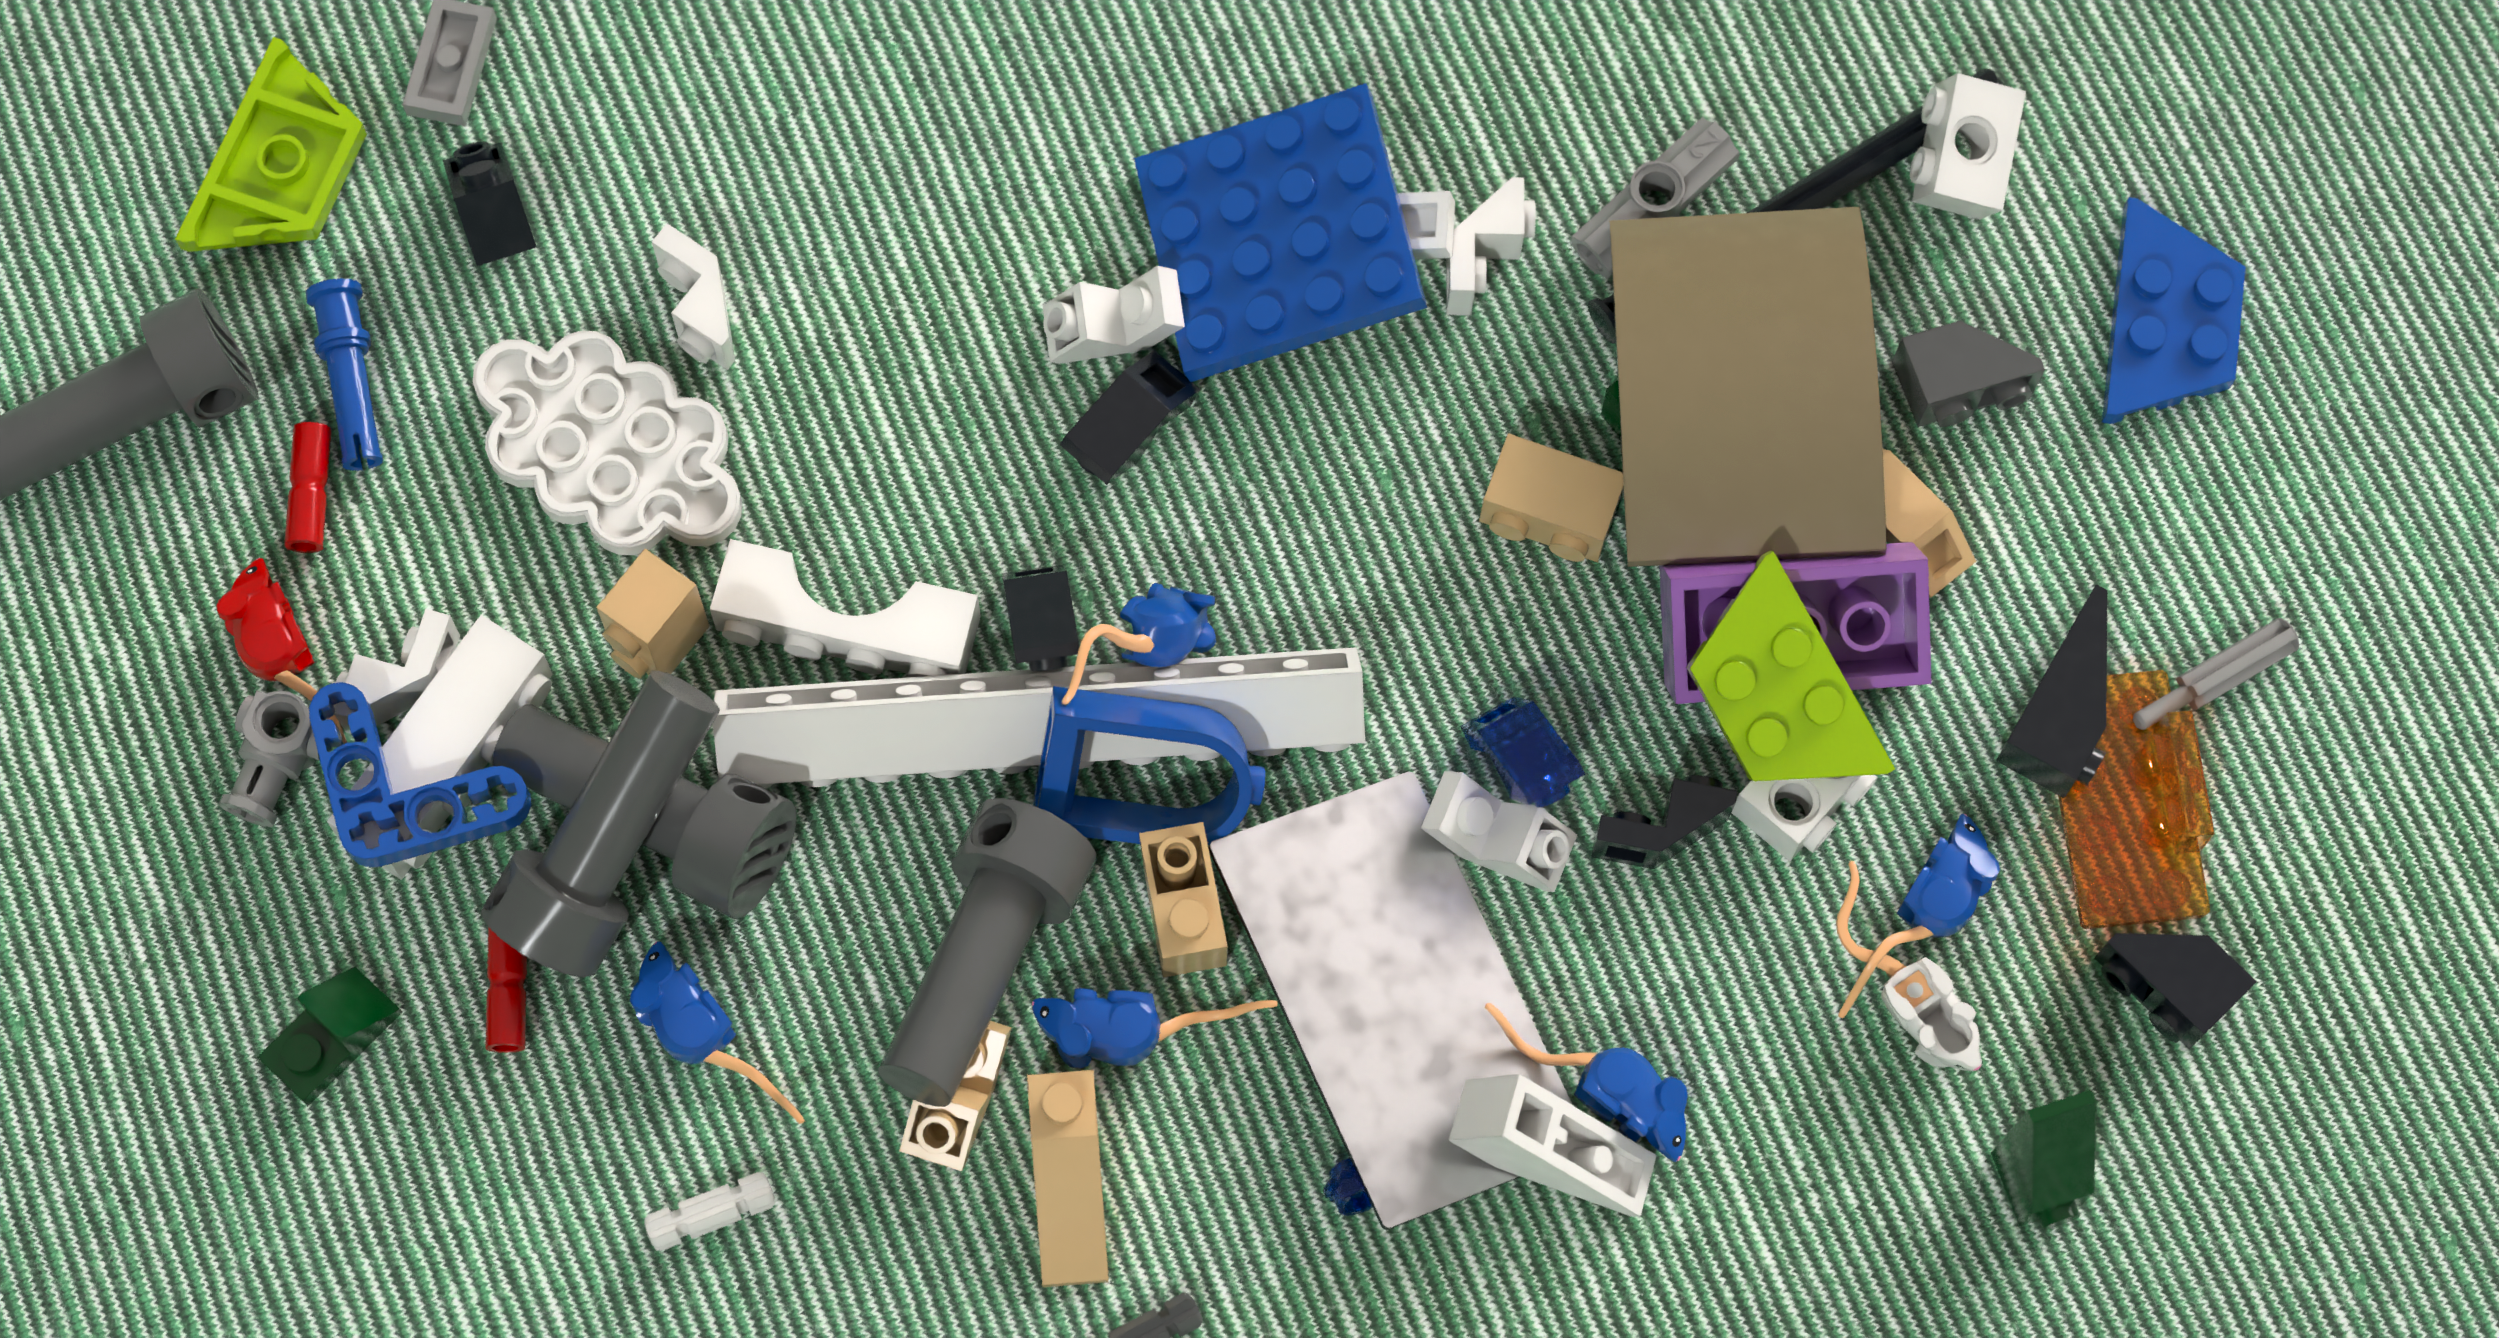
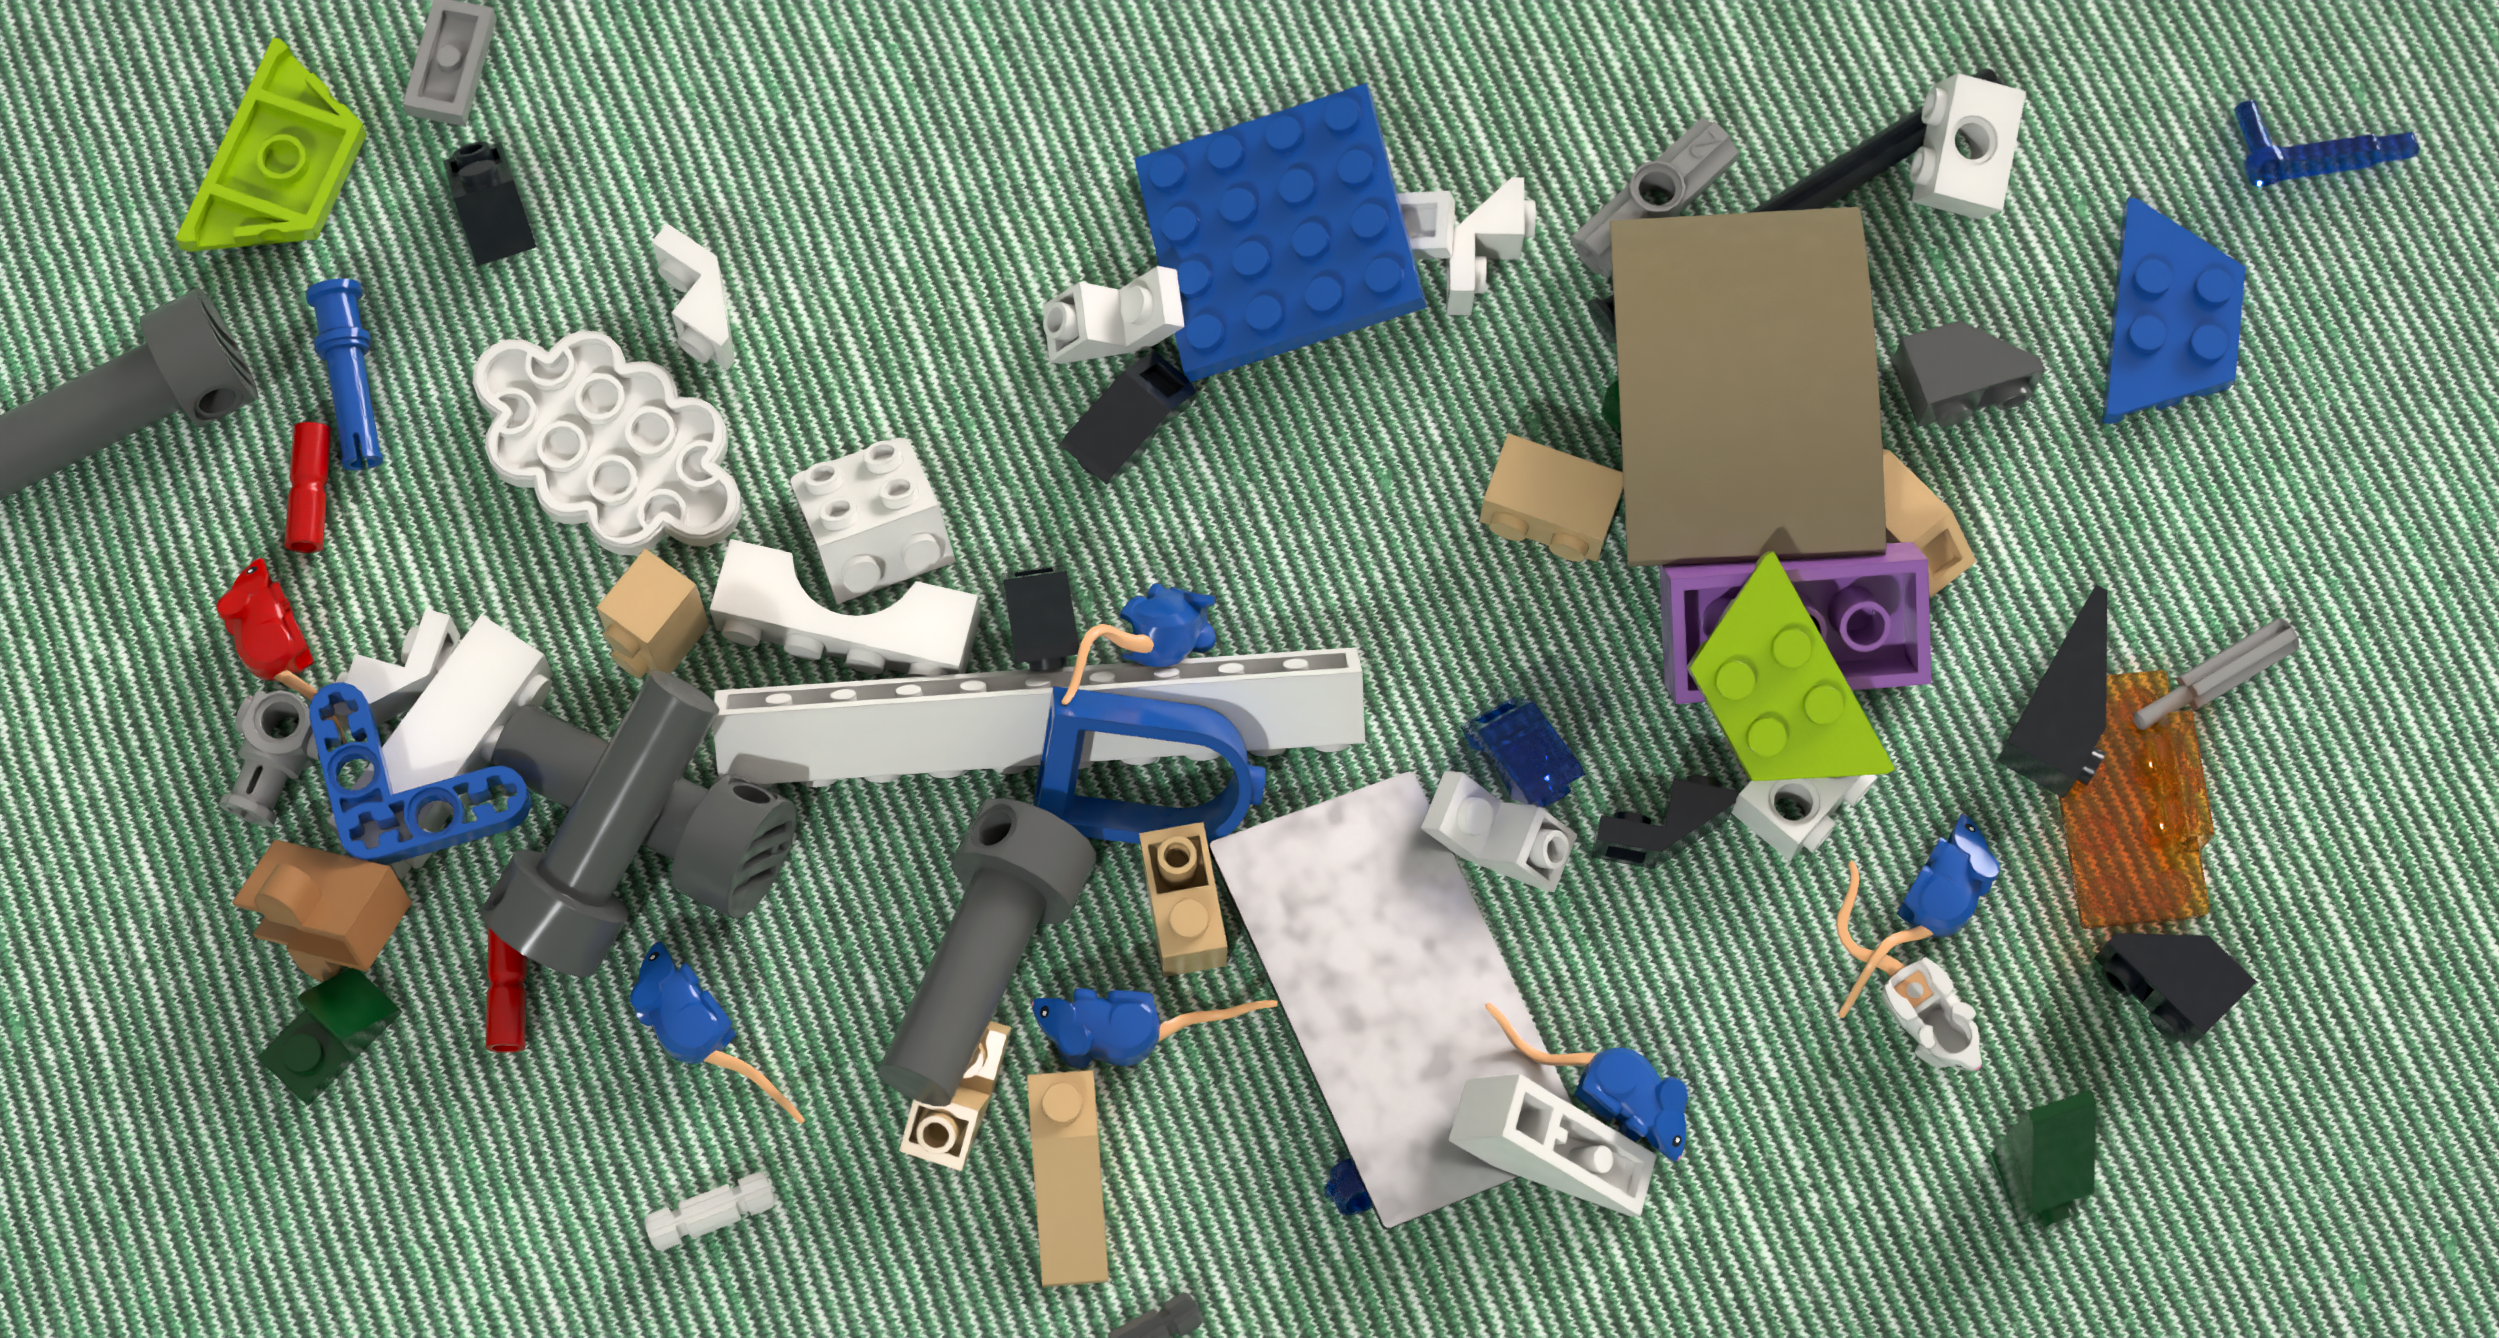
(324, 907): none -> medium nougat piece
(873, 518): none -> white bracket
(2275, 163): none -> clear blue piece

